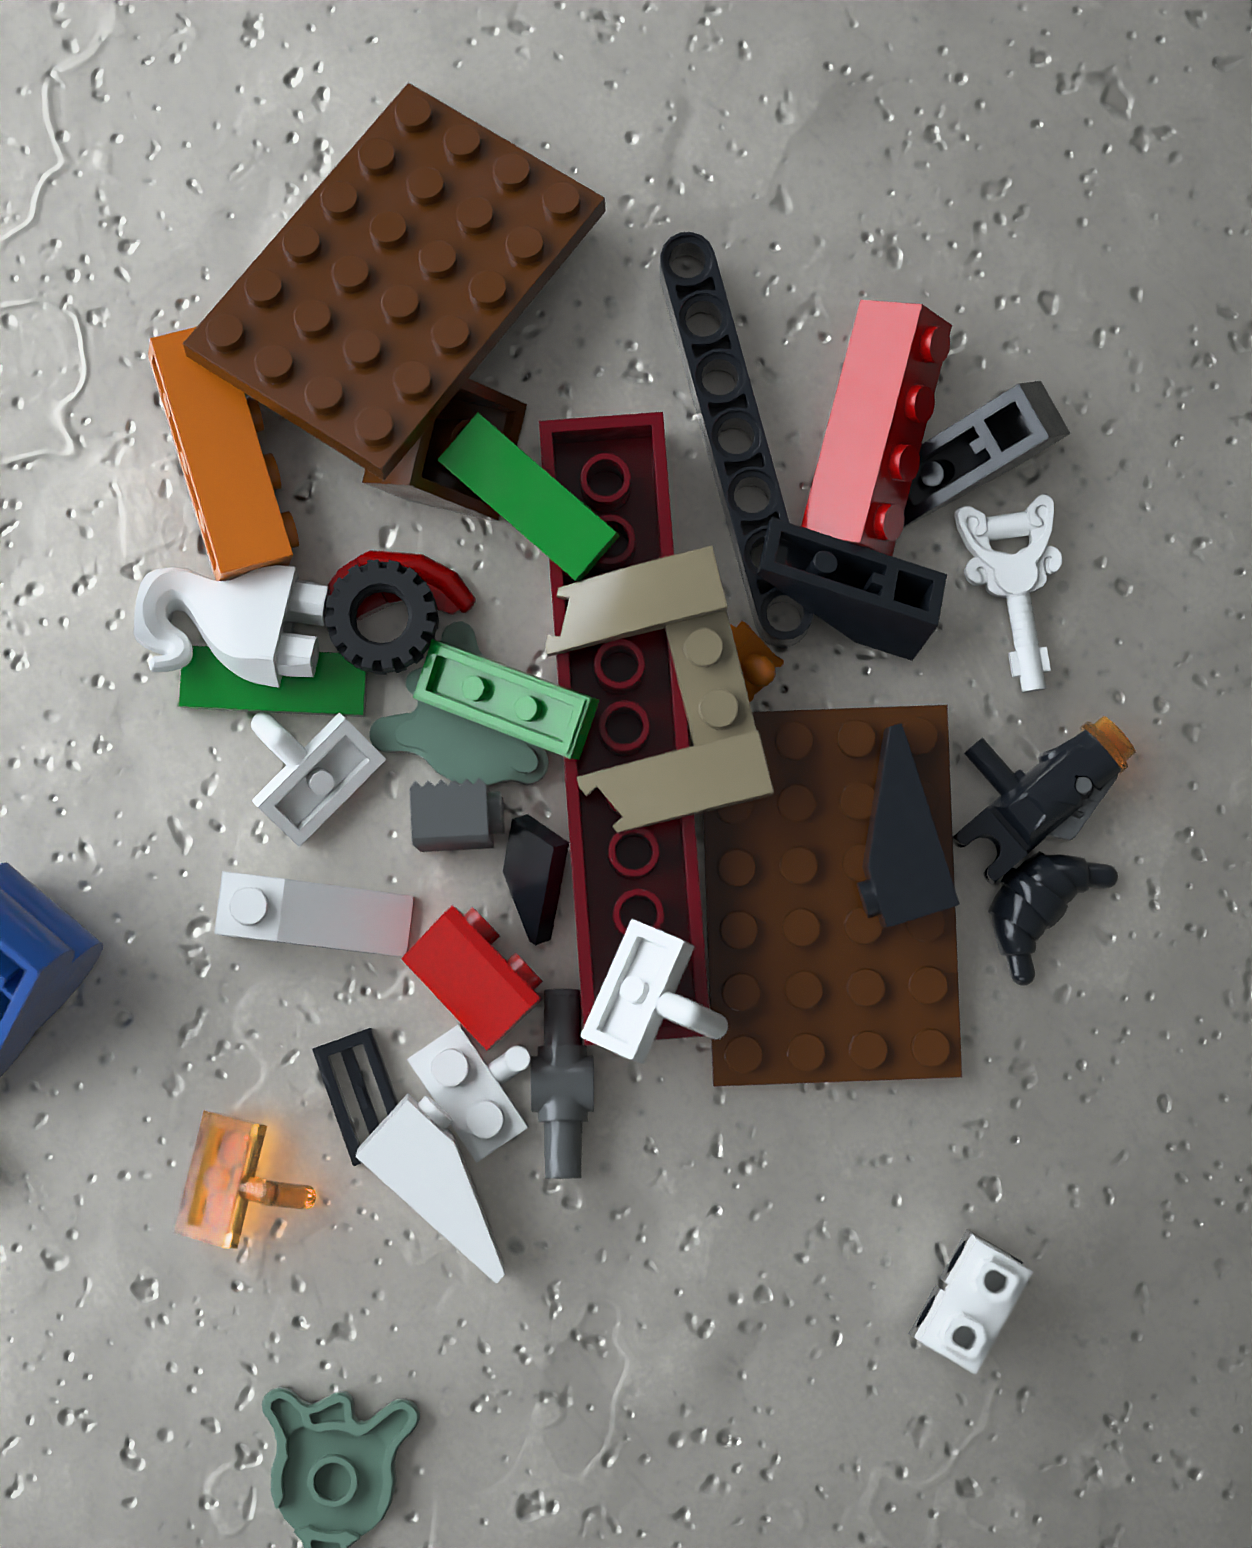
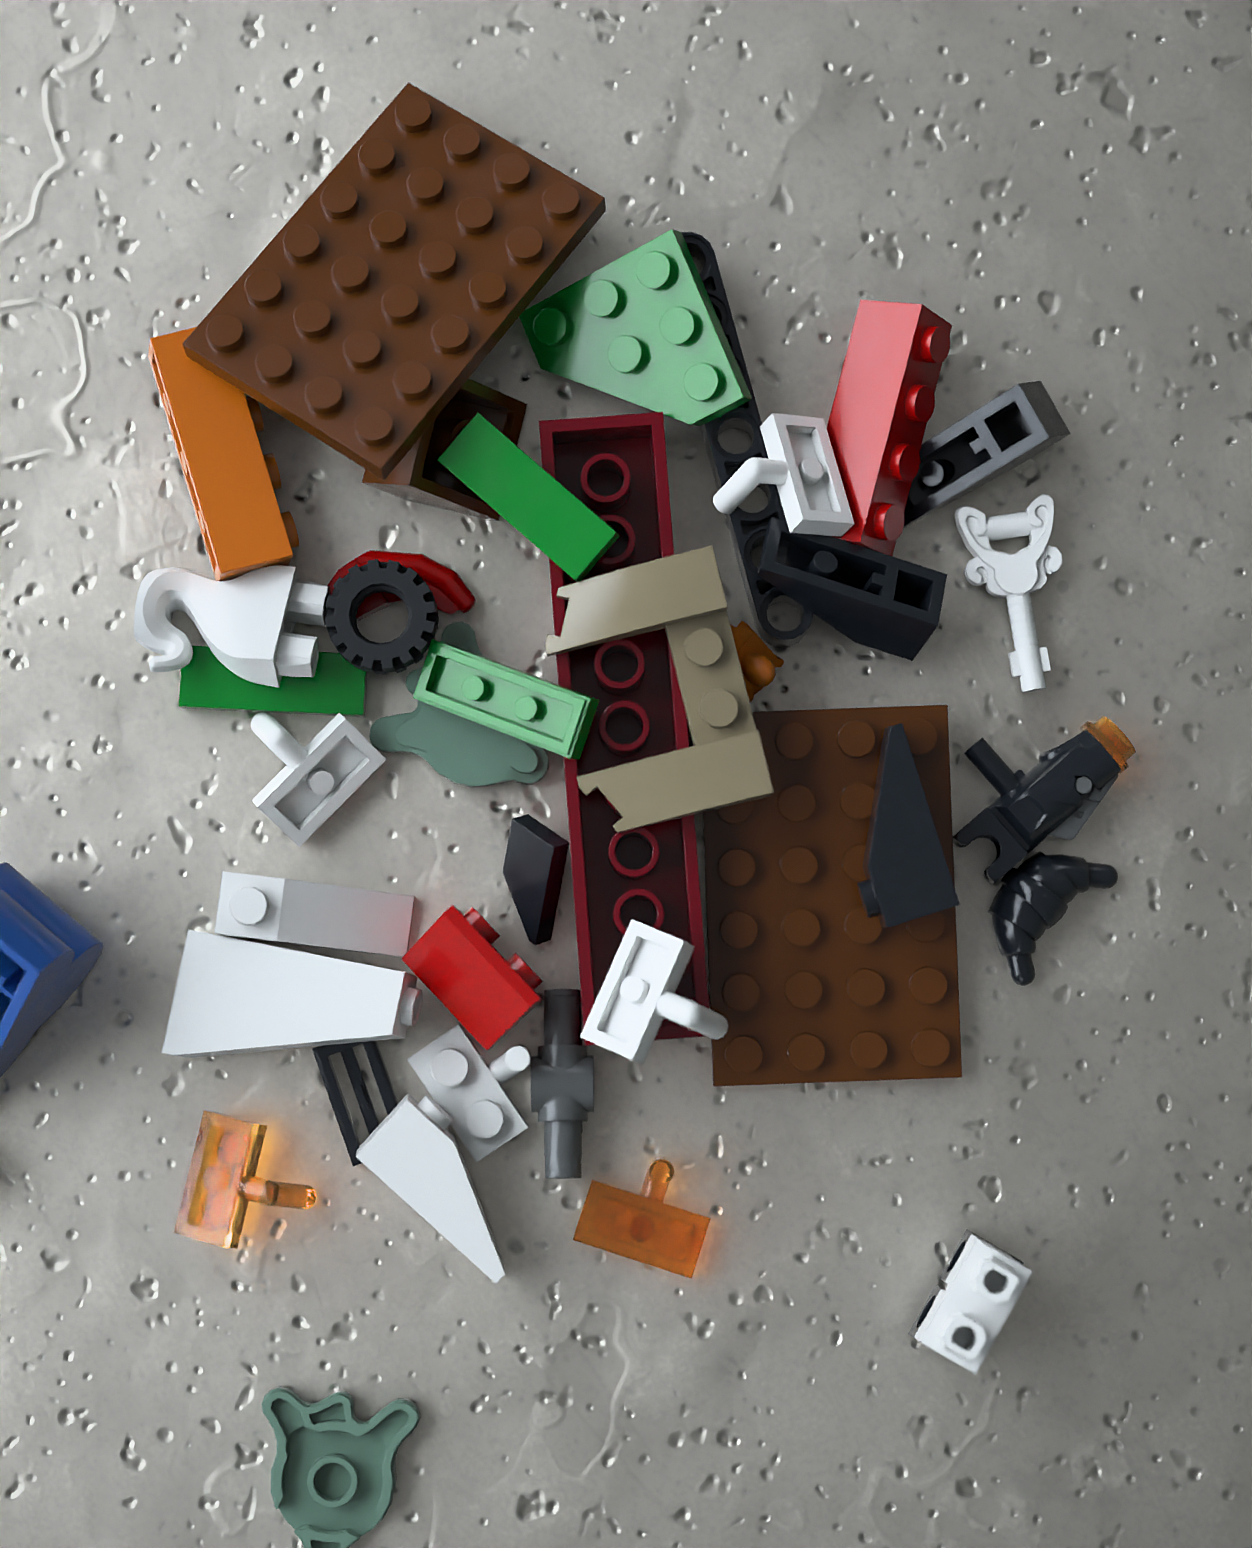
(268, 998): none -> white slope
(455, 816): dark grey brick -> none
(642, 335): none -> plate
(642, 1223): none -> clear orange plate
(804, 473): none -> white plate

